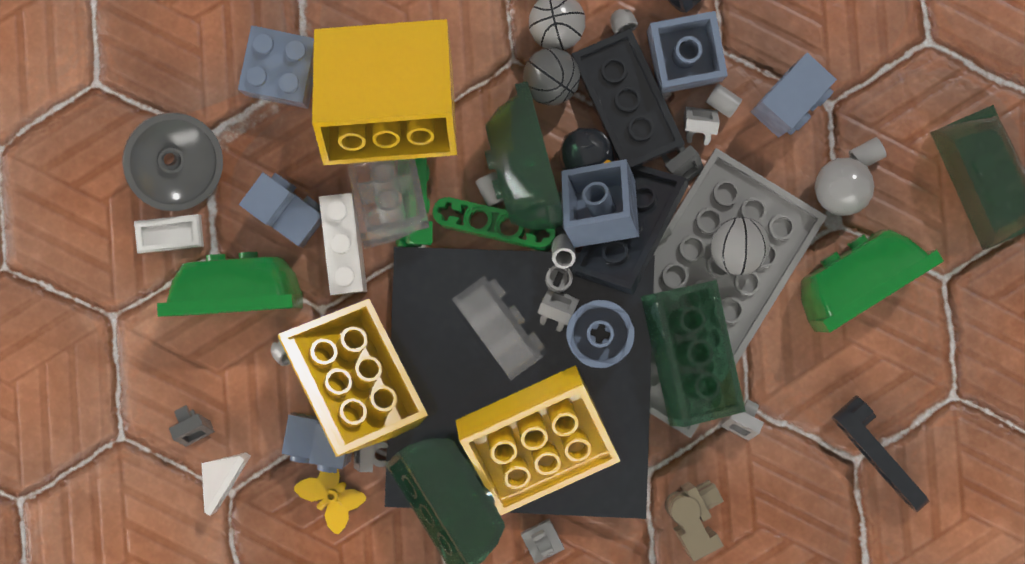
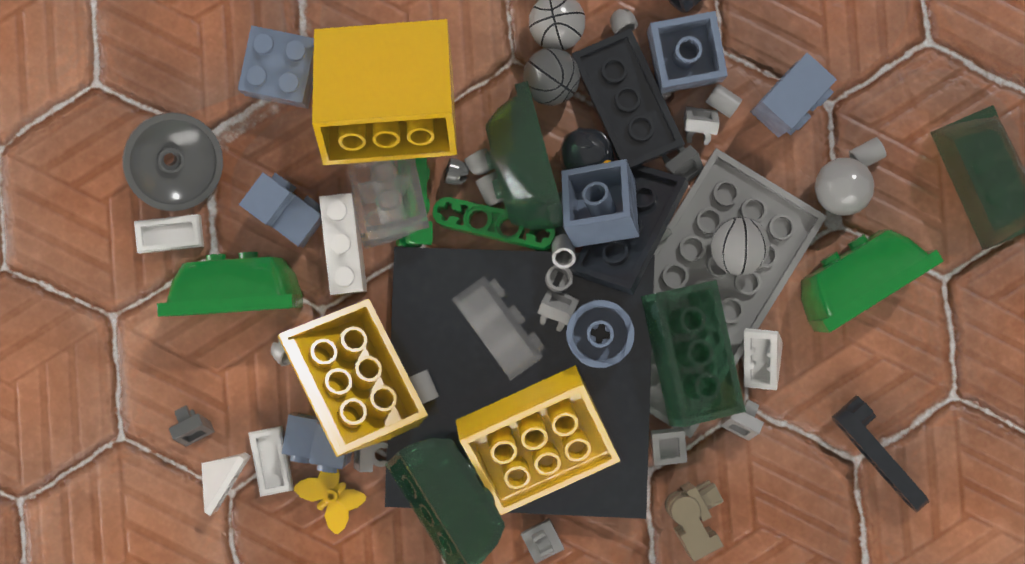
(270, 464): none -> white tile
(424, 386): none -> light grey hinge
(456, 172): none -> dark grey hinge
(477, 162): none -> light grey hinge
(668, 446): none -> light grey tile
(762, 358): none -> white slope

